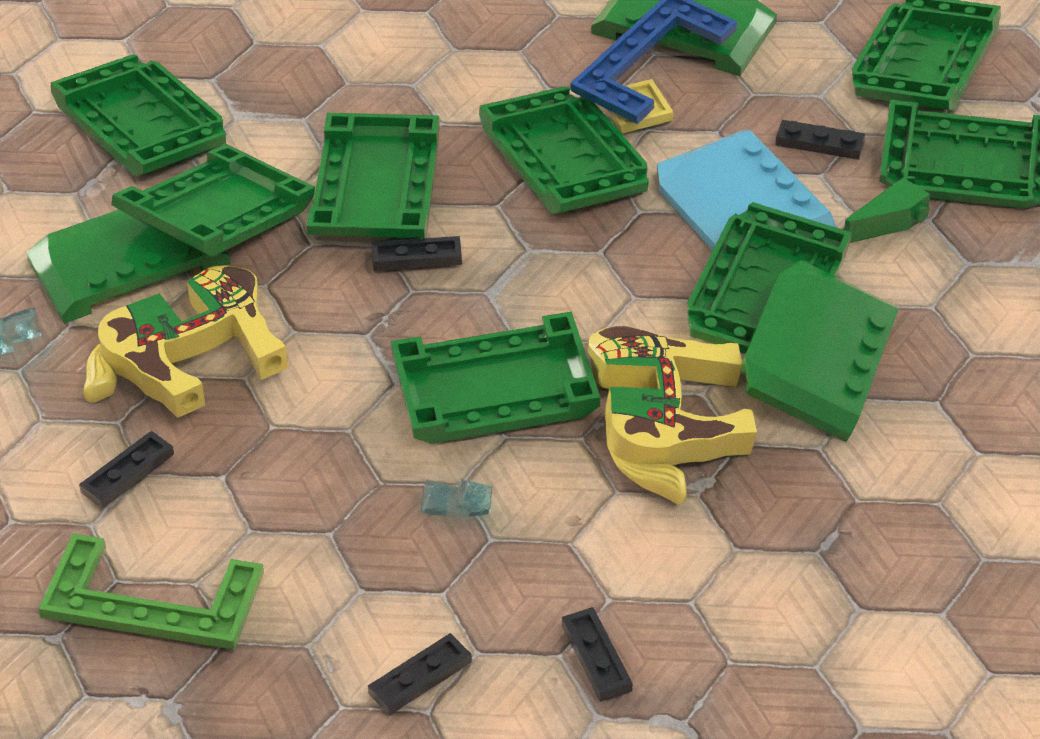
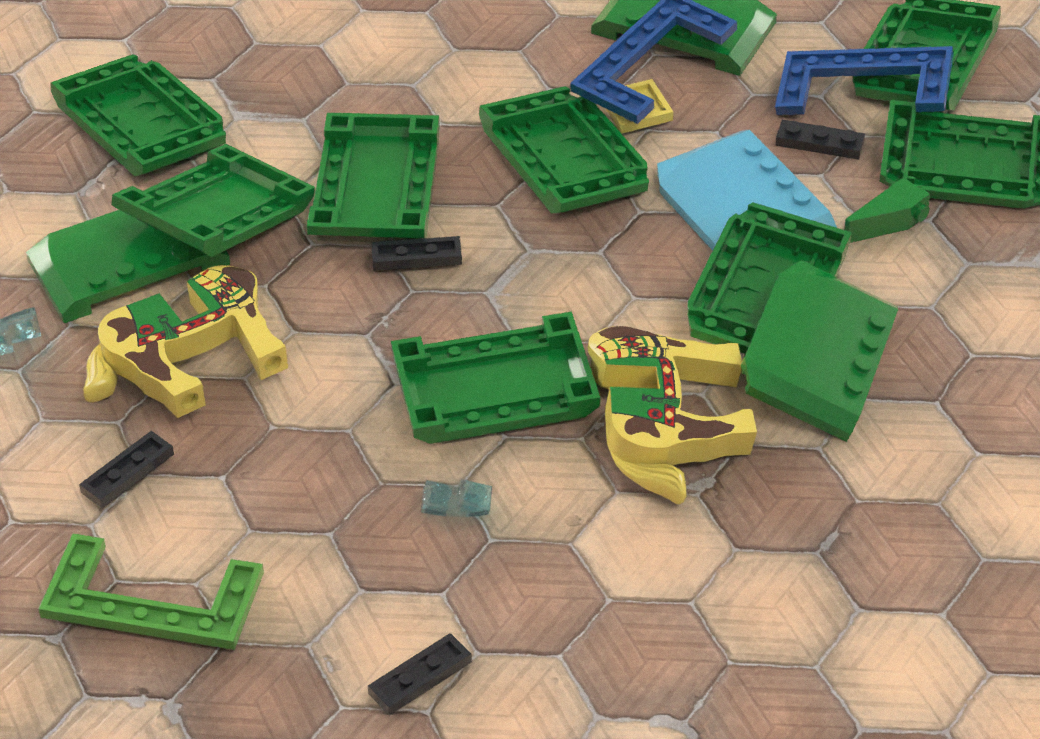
(597, 654): black plate -> none
(931, 63): none -> blue plate

